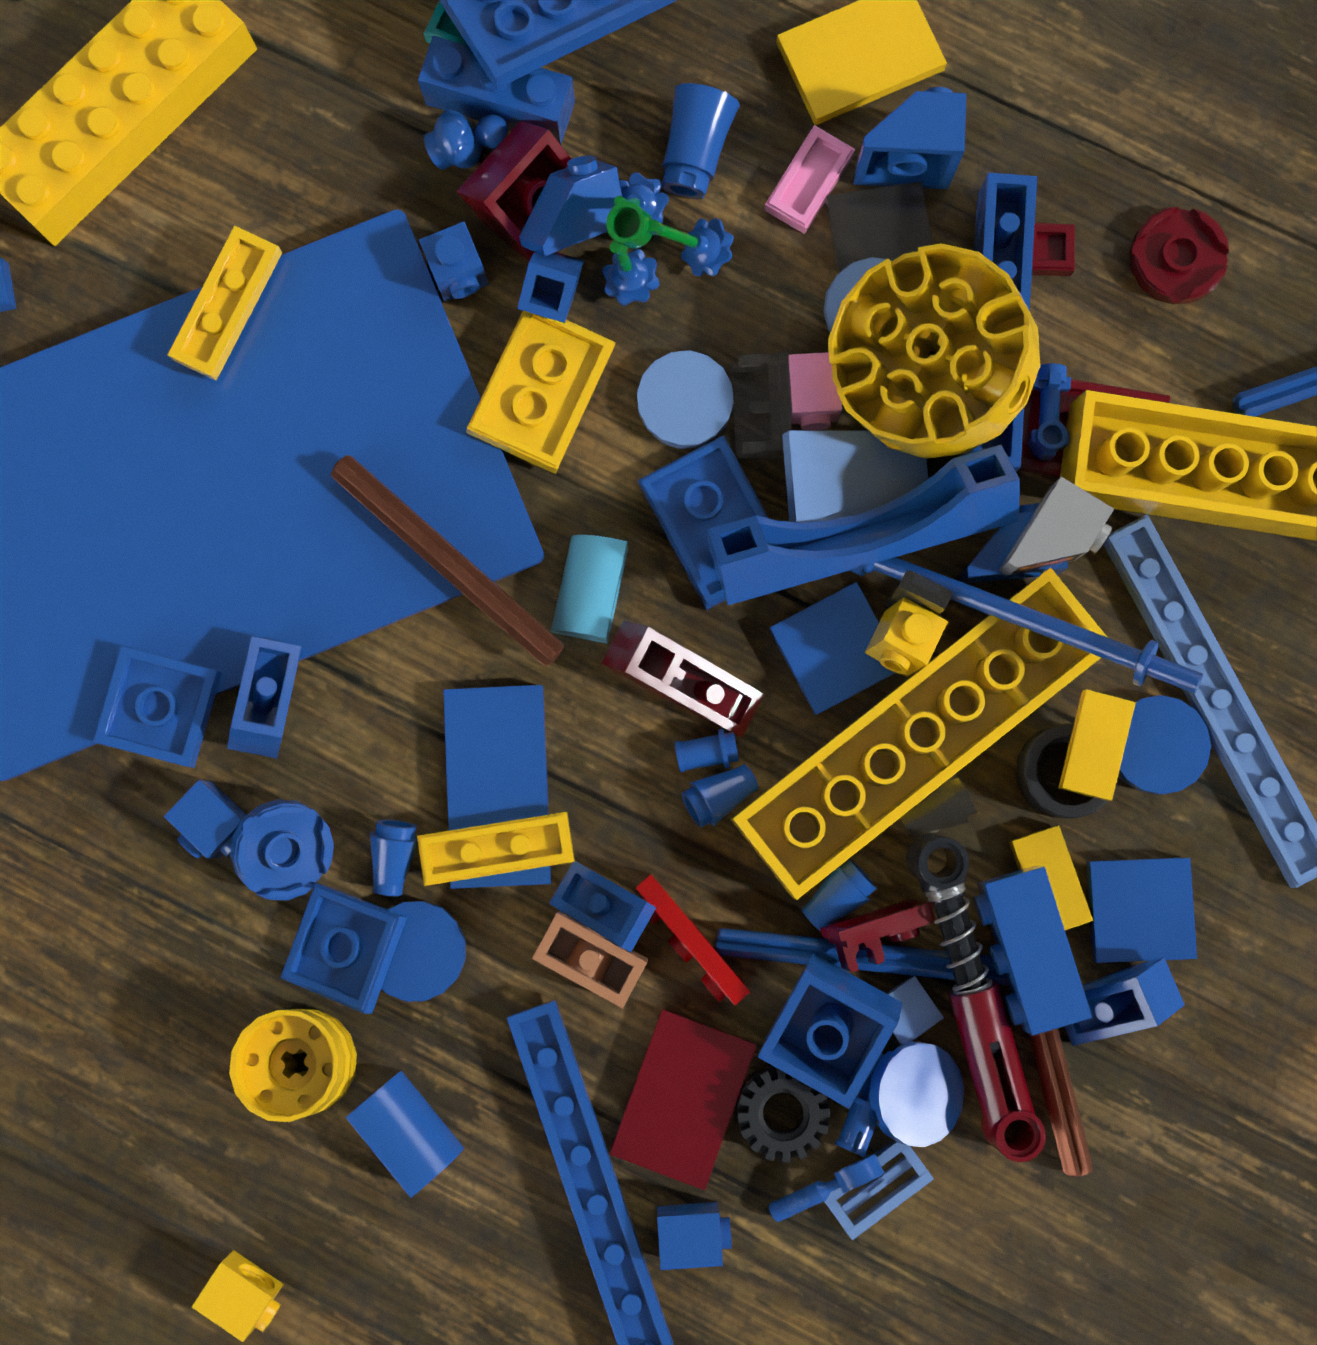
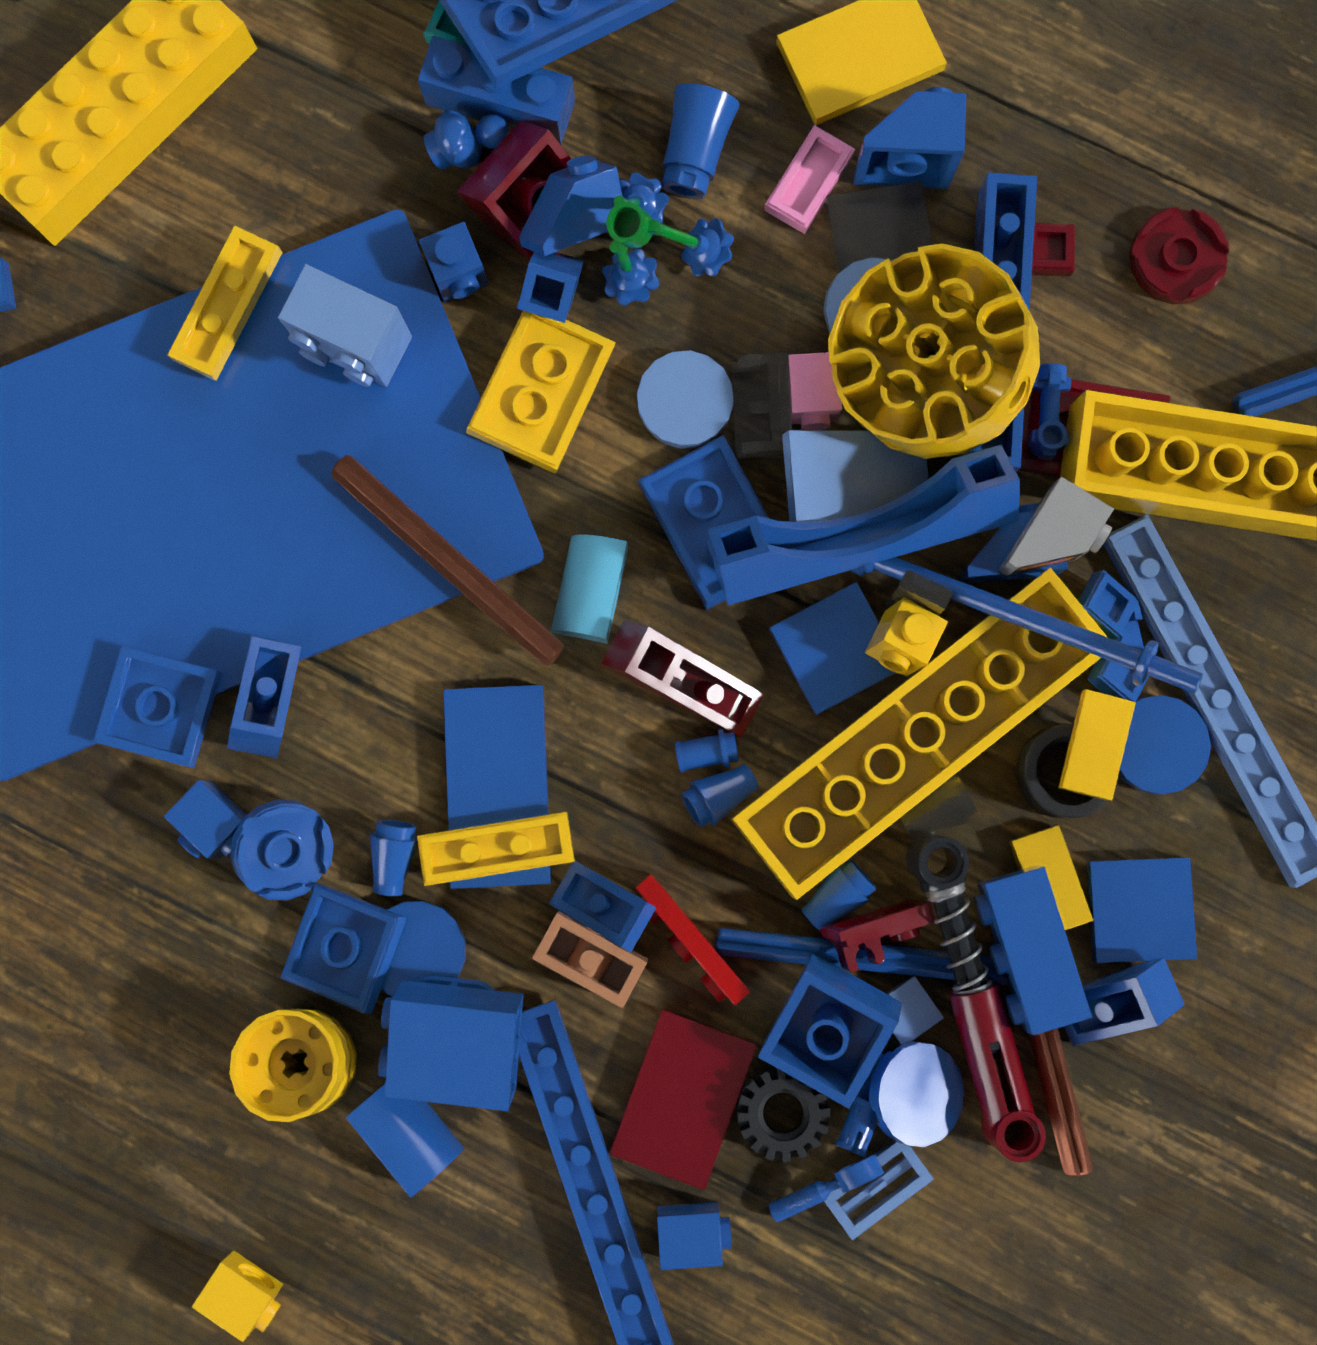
(345, 327): none -> medium blue brick
(451, 1043): none -> blue brick
(1117, 615): none -> blue tile

